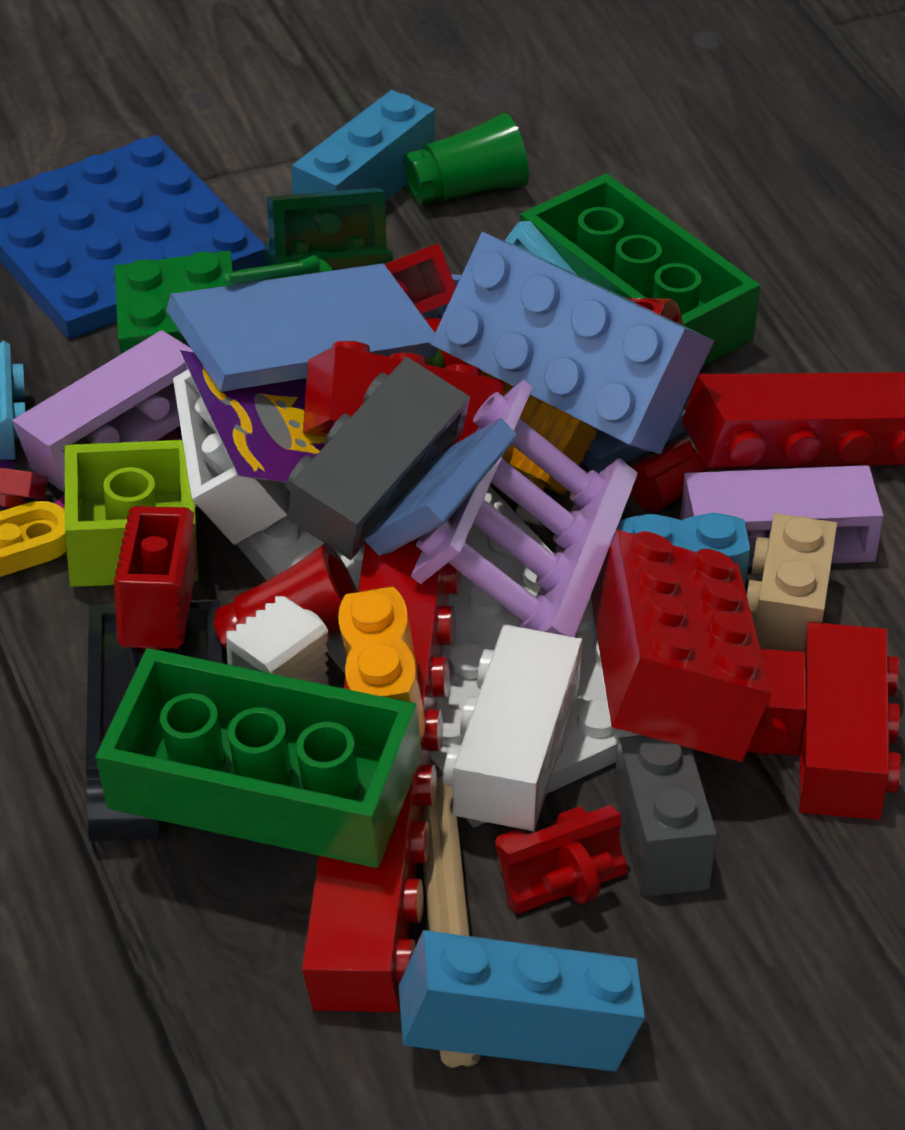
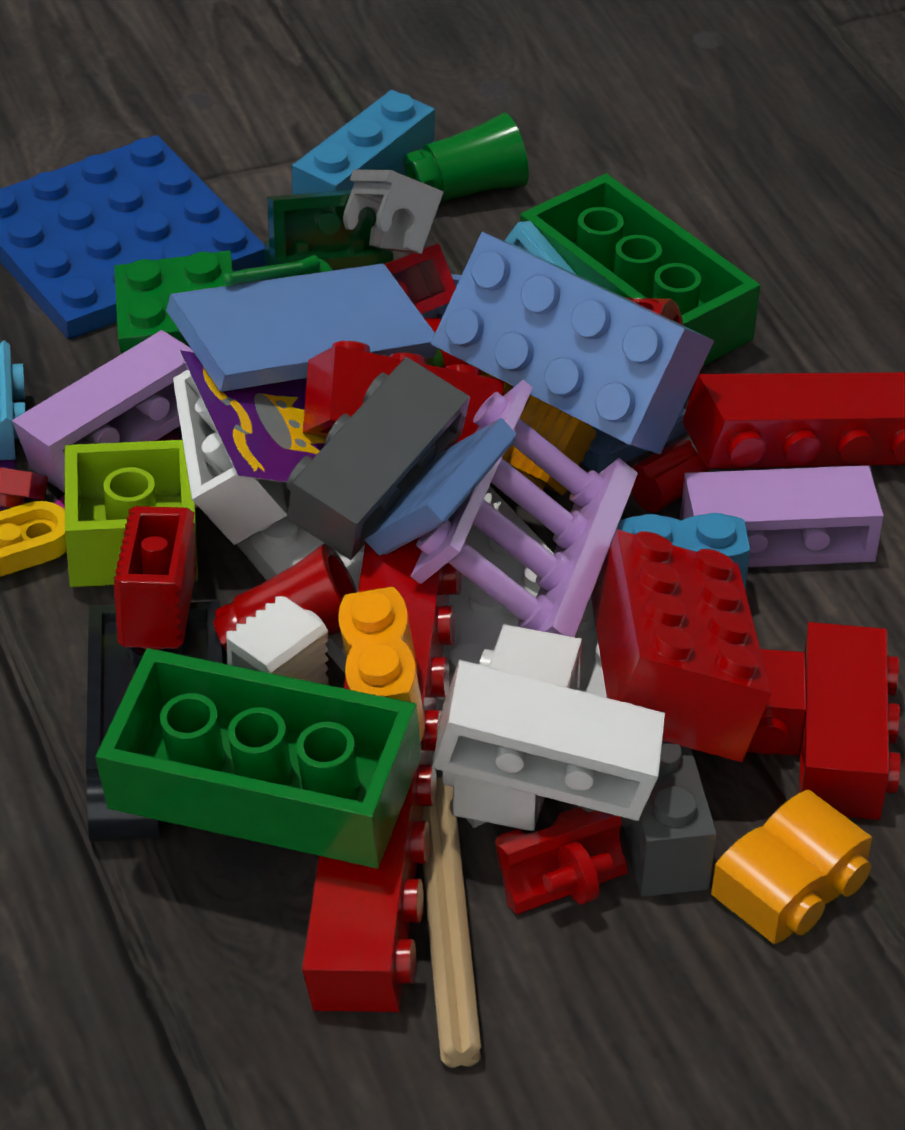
(401, 208): none -> light grey hinge
(520, 1001): dark azure brick -> none
(549, 740): none -> white brick
(792, 867): none -> light orange brick
(794, 580): tan brick -> none

